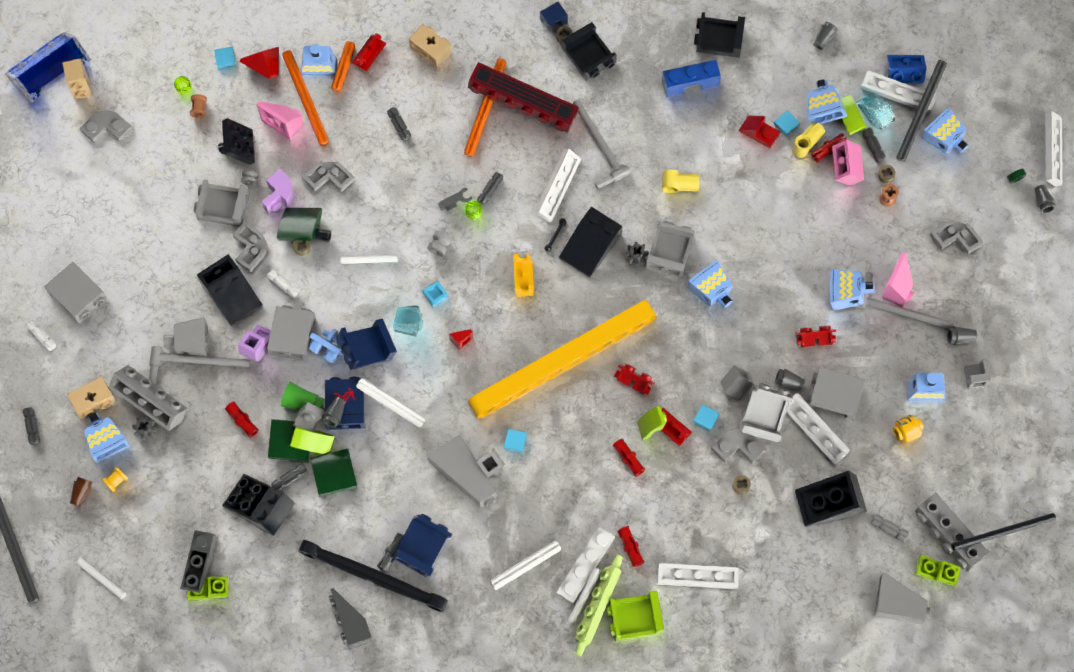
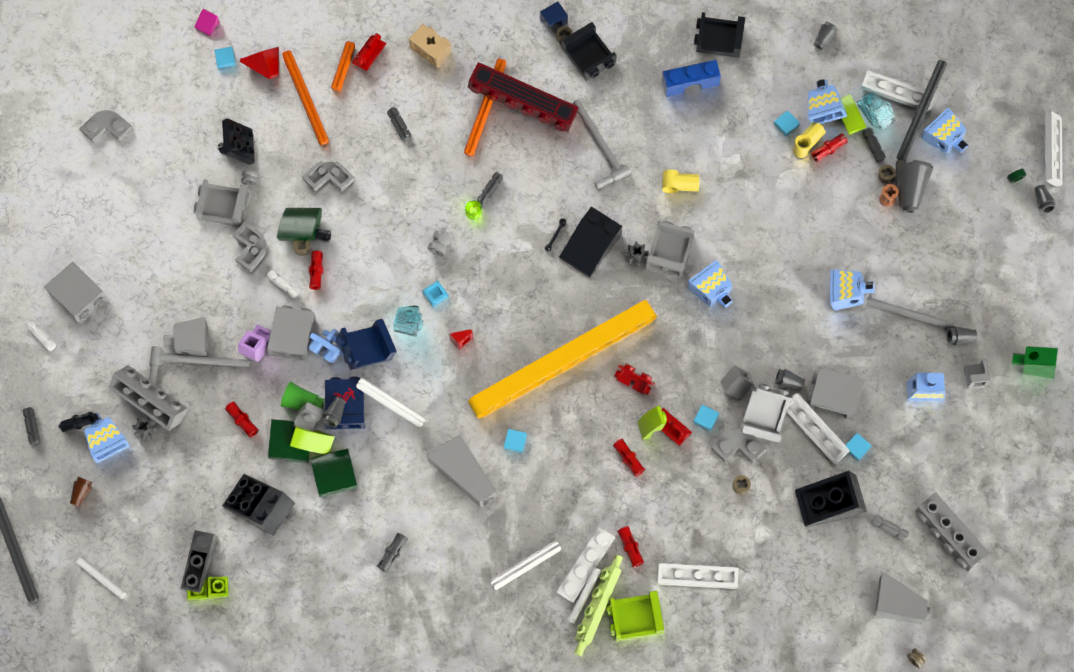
(45, 65): clear blue windscreen -> none
(77, 78): tan brick -> none
(77, 422): none -> black axle
(82, 397): tan brick -> none
(114, 479): yellow bush -> none
(185, 90): clear neon green bush -> none
(198, 106): nougat bush -> none
(207, 22): none -> dark pink slope
(229, 289): black slope -> none
(281, 118): bright pink slope -> none
(282, 191): lavender brick -> none
(289, 477): dark grey axle -> none
(316, 270): none -> red pin
(318, 61): light blue torso -> none
(354, 624): dark grey slope -> none
(369, 259): white bar -> none
(370, 574): black piece -> none
(421, 544): dark blue panel -> none
(450, 202): dark grey plate -> none
(491, 463): light grey brick -> none
(523, 276): yellow hinge -> none
(557, 185): white plate -> none
(759, 131): red slope -> none
(808, 336): red hinge -> none
(848, 162): bright pink brick -> none
(858, 446): none -> medium azure tile
(900, 283): bright pink slope -> none
(907, 68): blue bracket -> none
(908, 428): yellow head -> none
(912, 183): none -> dark grey cone
(916, 658): none -> dark tan bush
(937, 571): lime slope -> none
(959, 232): light grey plate -> none
(1003, 531): black piece -> none
(1037, 361): none -> green torso

